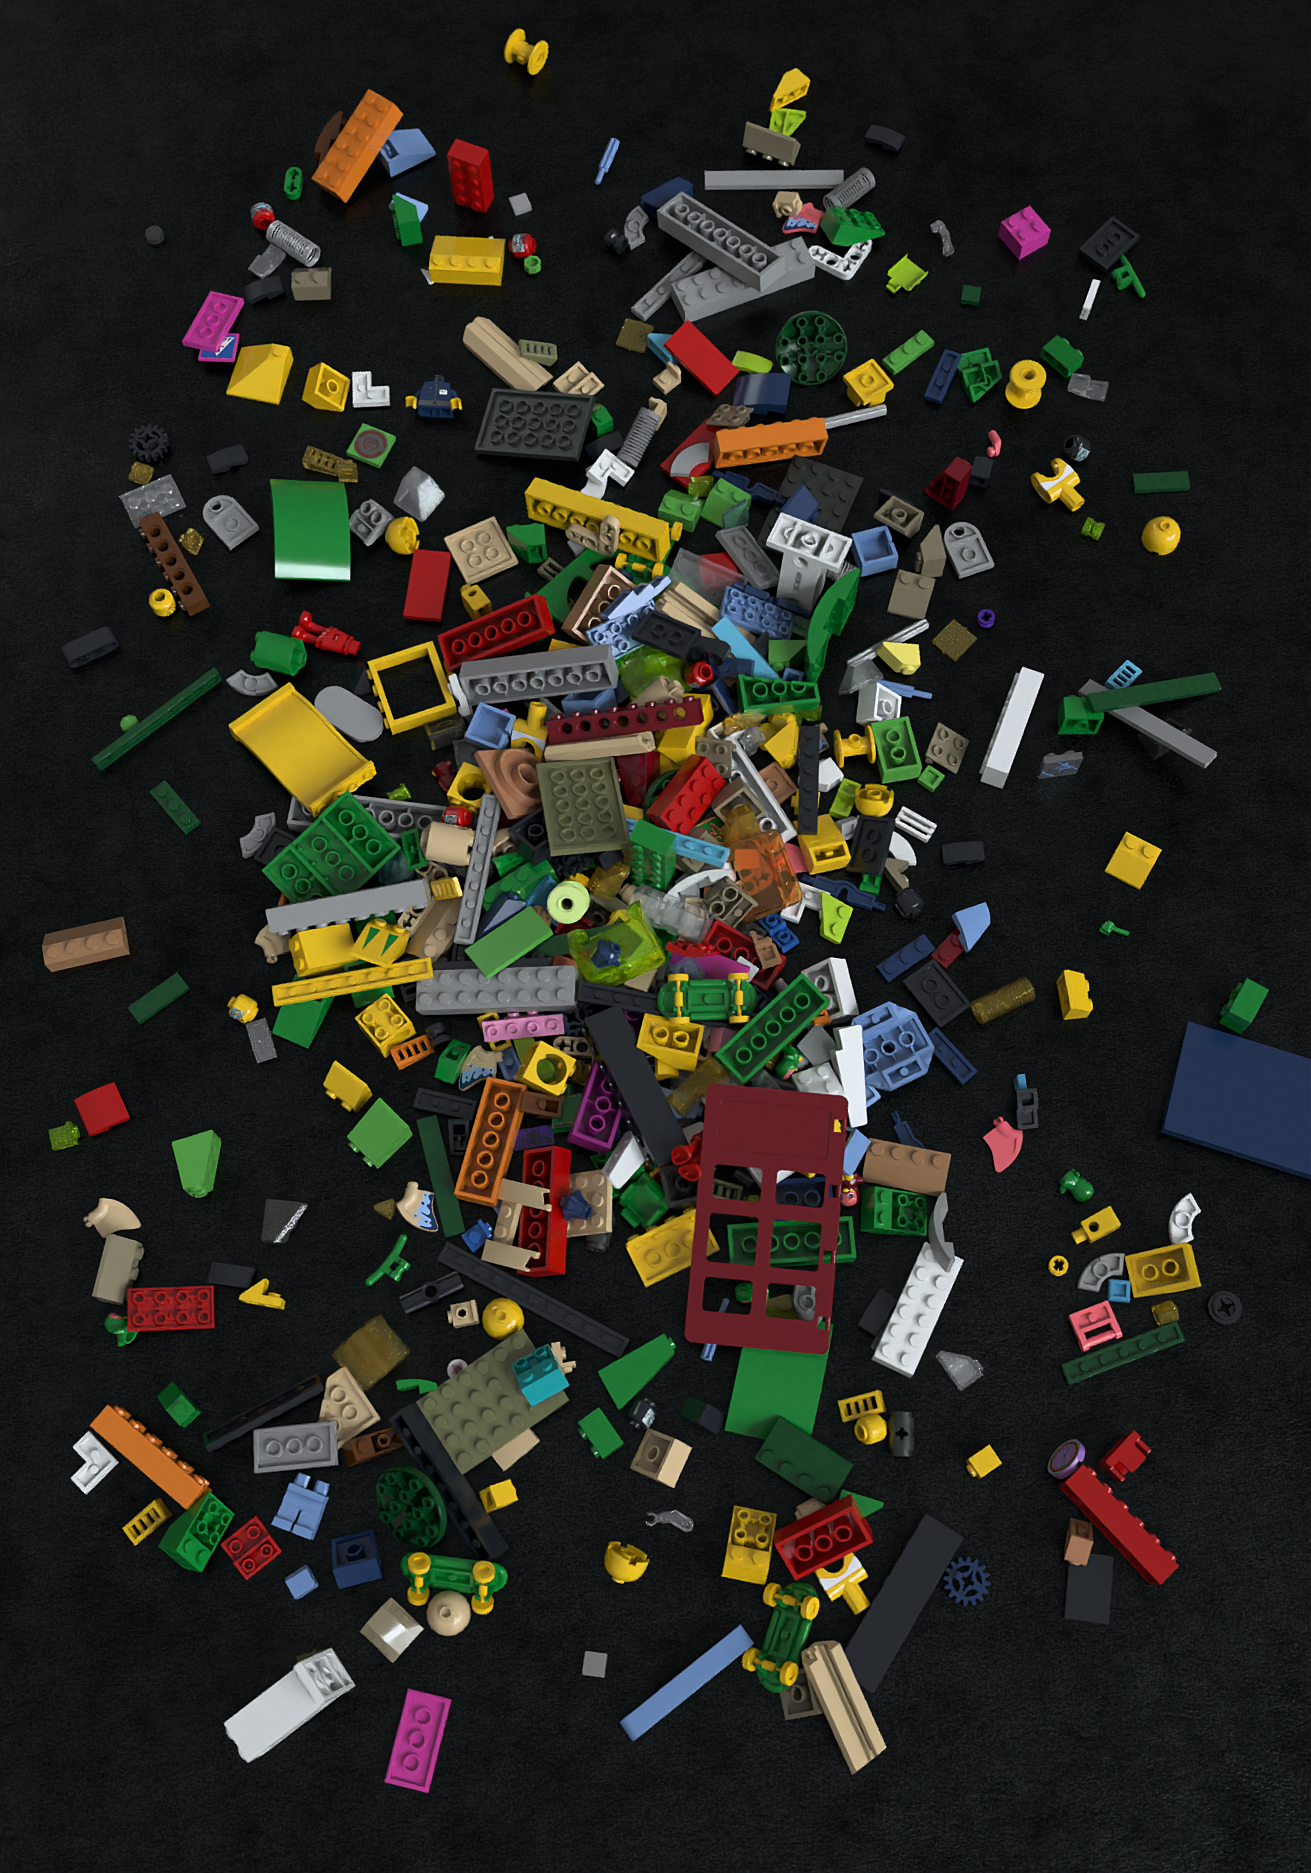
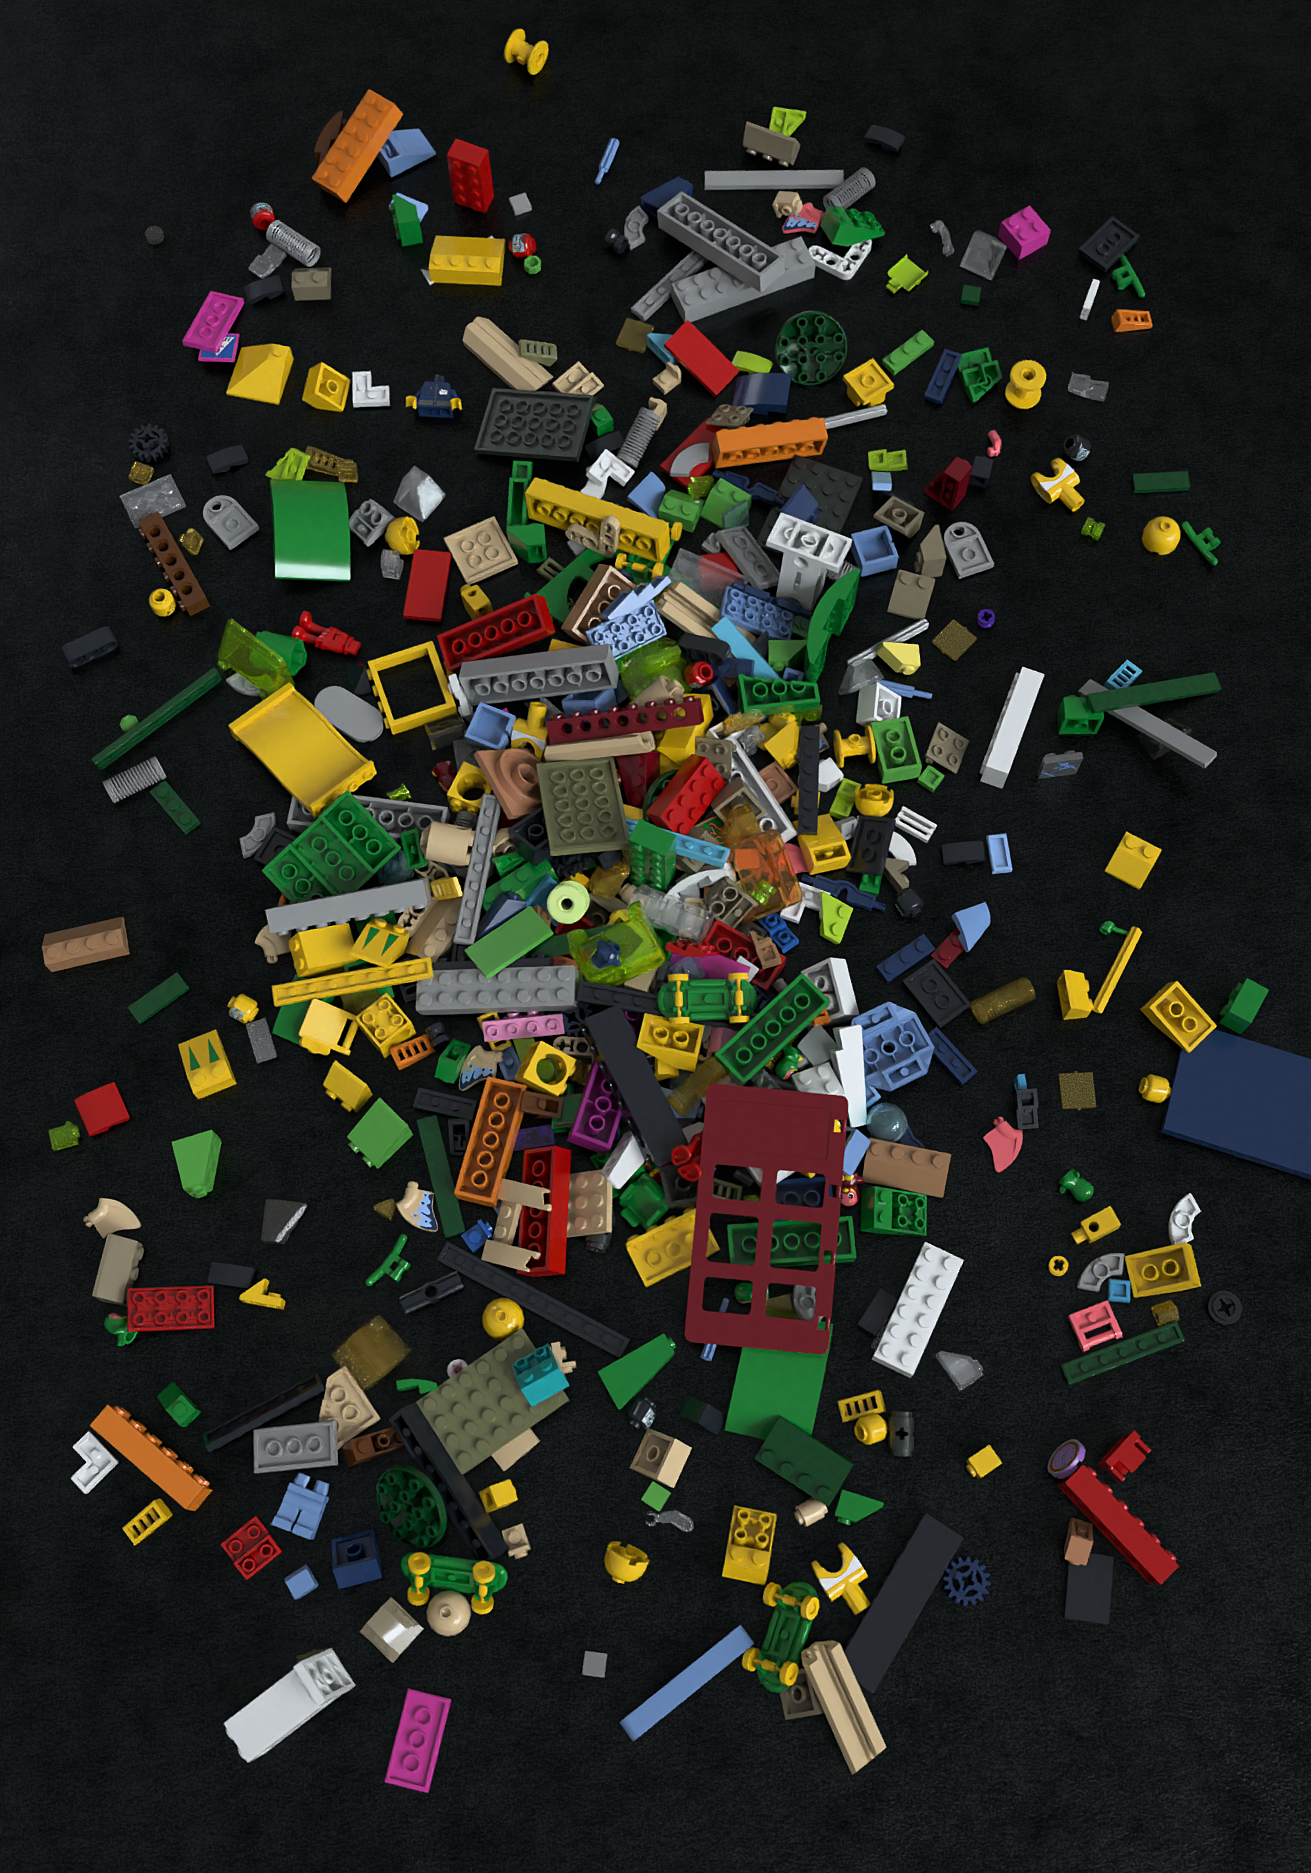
(156, 773): none -> light grey piece
(197, 1532): green slope -> none
(206, 1064): none -> yellow slope
(252, 660): none -> clear neon green windscreen
(291, 466): none -> lime wing
(297, 183): green beam -> none
(324, 1027): none -> yellow piece
(359, 1001): none -> clear yellow piece
(371, 445): tile -> none
(391, 562): none -> clear leg
(457, 816): red head -> none
(470, 1318): tan brick -> none
(517, 1541): none -> tan bracket
(518, 485): none -> green slope
(575, 1206): dark blue rock -> none
(600, 1433): green brick -> none
(648, 495): none -> medium blue slope
(656, 1496): none -> bright green tile
(666, 634): black plate -> none
(712, 545): none -> light grey tile
(761, 896): none -> clear neon green wheel
(792, 86): yellow slope -> none
(823, 1537): red brick -> none
(881, 481): none -> light blue tile
(884, 461): none -> lime slope
(886, 1122): none -> clear light blue cylinder
(942, 1250): light grey slope -> none
(983, 254): none -> clear slope
(999, 853): none -> light blue tile
(1062, 356): green brick -> none
(1077, 1090): none -> clear yellow piece
(1116, 969): none -> yellow axle
(1121, 324): none -> orange slope
(1155, 1088): none -> yellow head
(1178, 1016): none -> yellow slope
(1200, 544): none -> green piece

